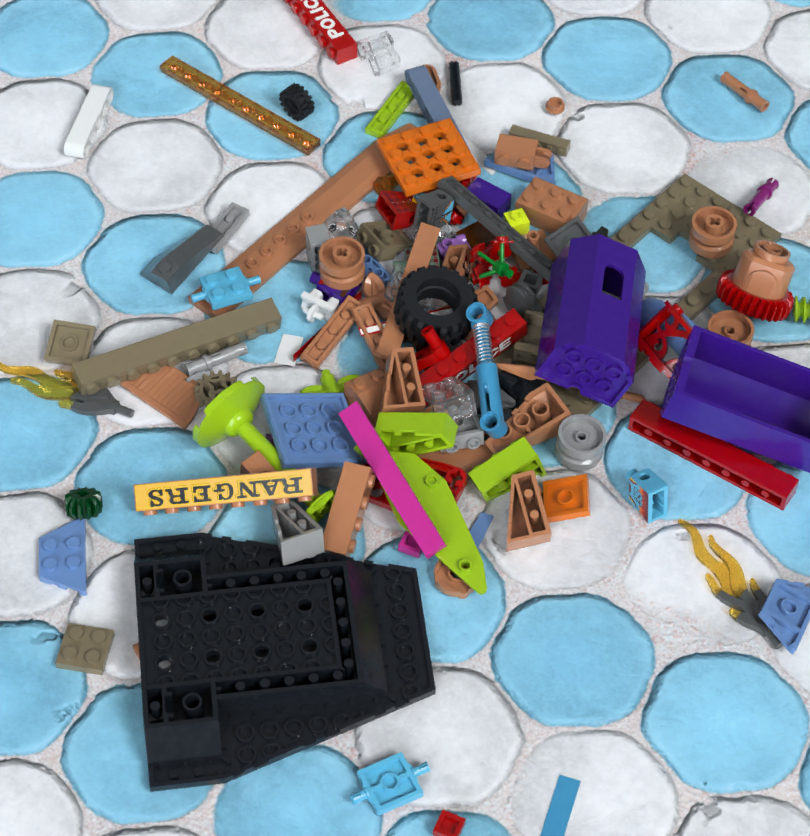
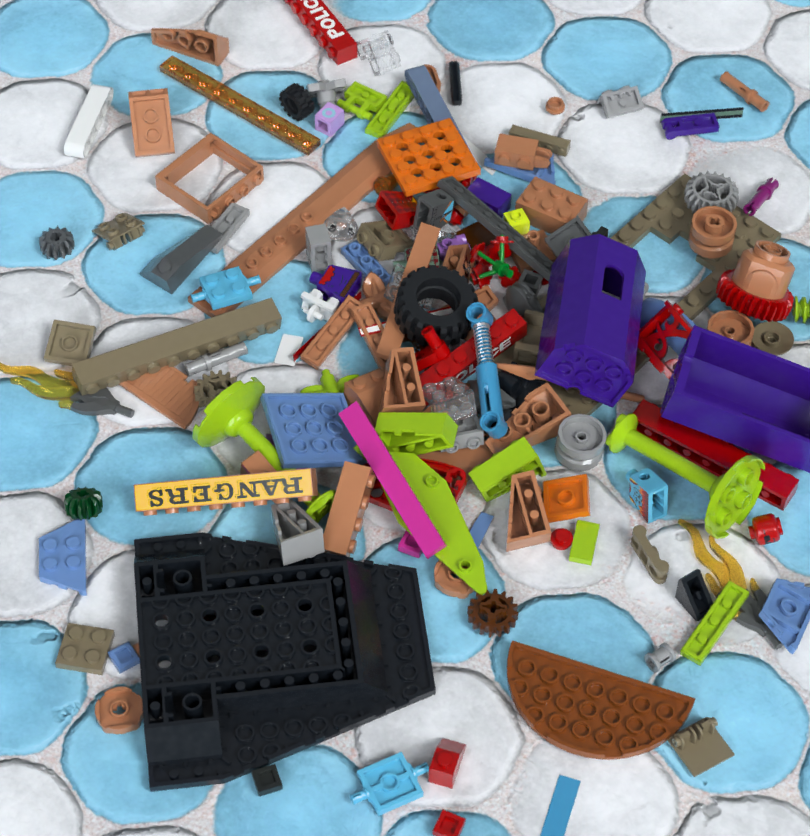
(56, 243): none -> dark grey gear
(119, 229): none -> dark tan hinge
(119, 723): none -> nougat plate
(124, 657): none -> medium blue tile
(151, 122): none -> nougat bracket
(192, 43): none -> nougat wedge
(194, 157): none -> nougat window
(266, 780): none -> pearl dark grey plate
(326, 91): none -> light grey plant
(329, 119): none -> lavender brick
(342, 263): nougat wheel -> none
(363, 96): none -> lime plate
(446, 762): none -> red slope
(492, 613): none -> reddish brown gear
(561, 539): none -> red plate
(584, 542): none -> lime tile
(591, 708): none -> dark orange plate
(621, 102): none -> light grey bracket
(649, 555): none -> dark tan plate
(660, 657): none -> light grey bush
(690, 125): none -> dark purple plate
(694, 595): none -> black slope
(700, 746): none -> dark tan hinge
(711, 191): none -> light grey gear
(714, 623): none -> lime tile
(720, 113): none -> black sticker
(729, 495): none -> lime piece
(765, 529): none -> red head
(773, 338): none -> dark tan dish

